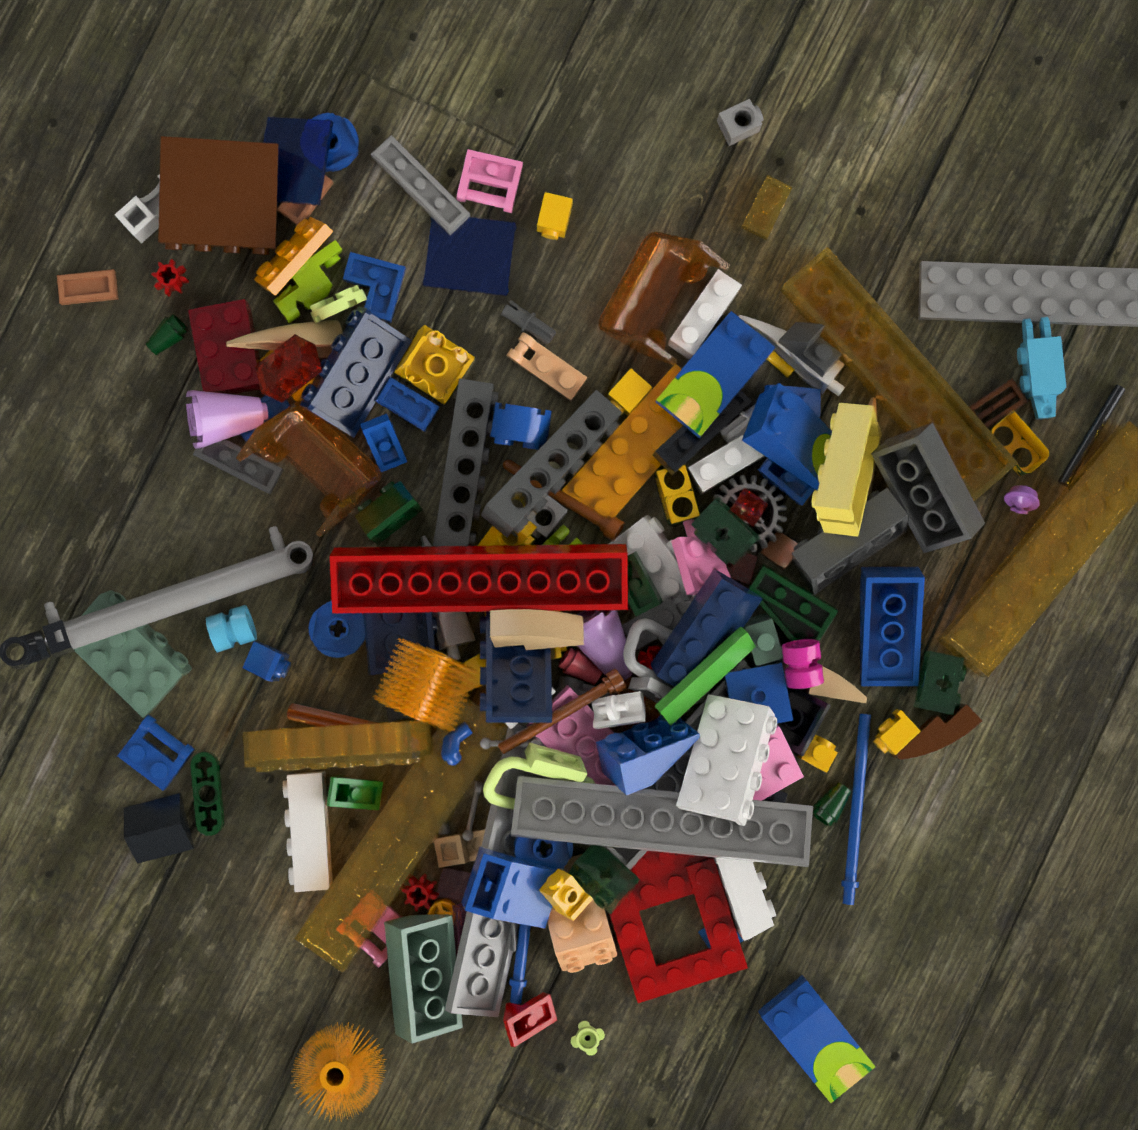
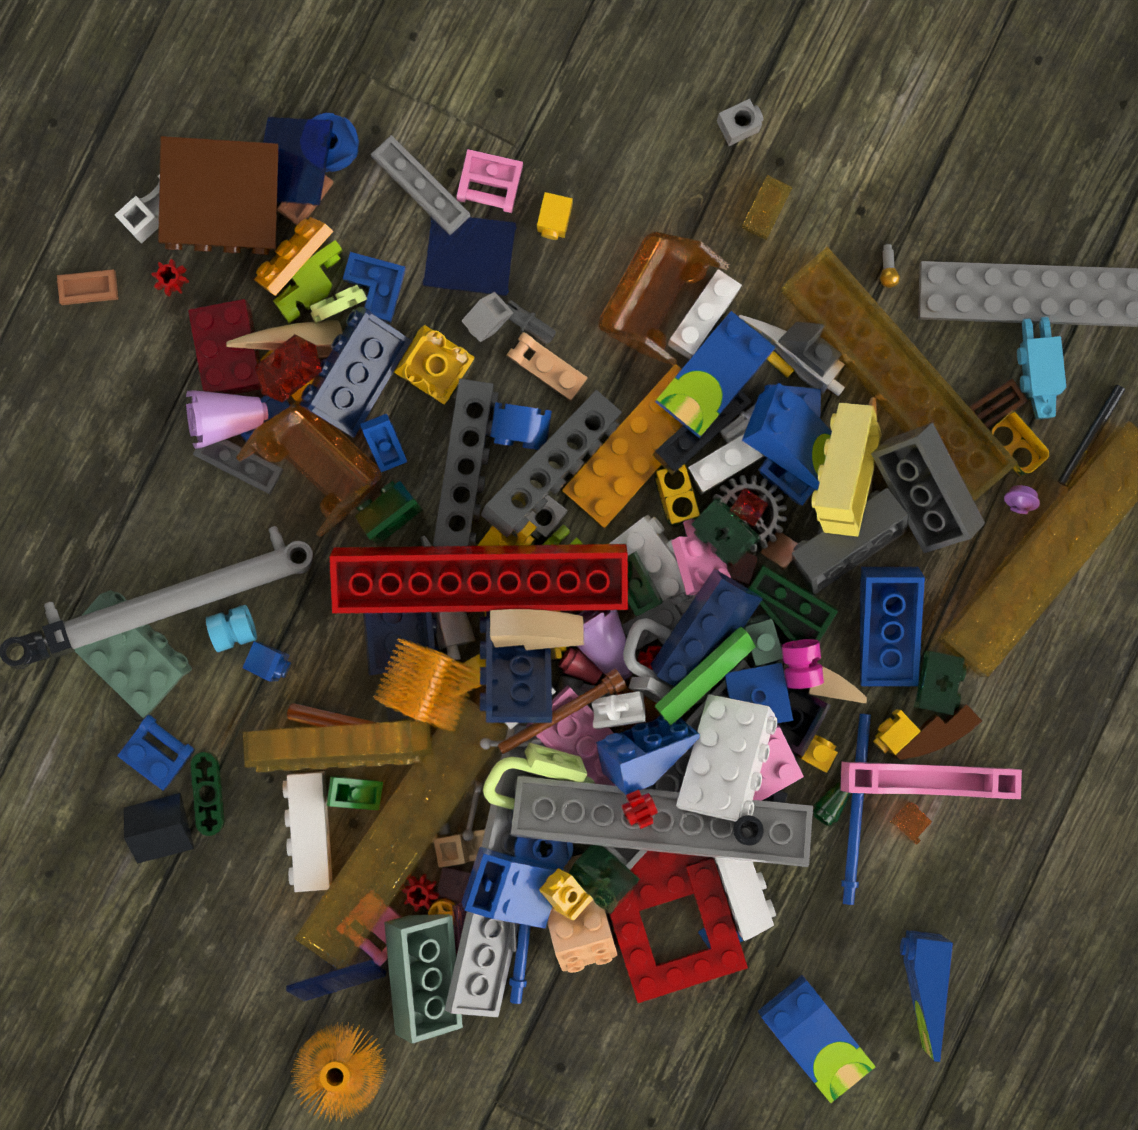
(168, 333): dark green cone -> none
(325, 639): blue plate -> none
(336, 980): none -> clear blue piece
(407, 404): blue plate -> none
(452, 741): blue arm -> none
(487, 316): none -> light grey brick
(528, 1019): red slope -> none
(591, 1045): yellowish green plate -> none
(609, 526): dark orange piece -> none
(629, 392): yellow brick -> none
(639, 809): none -> red gear
(755, 827): none -> black cone
(889, 275): none -> piece
(911, 822): none -> clear orange panel
(928, 971): none -> blue slope
(930, 779): none -> bright pink arch

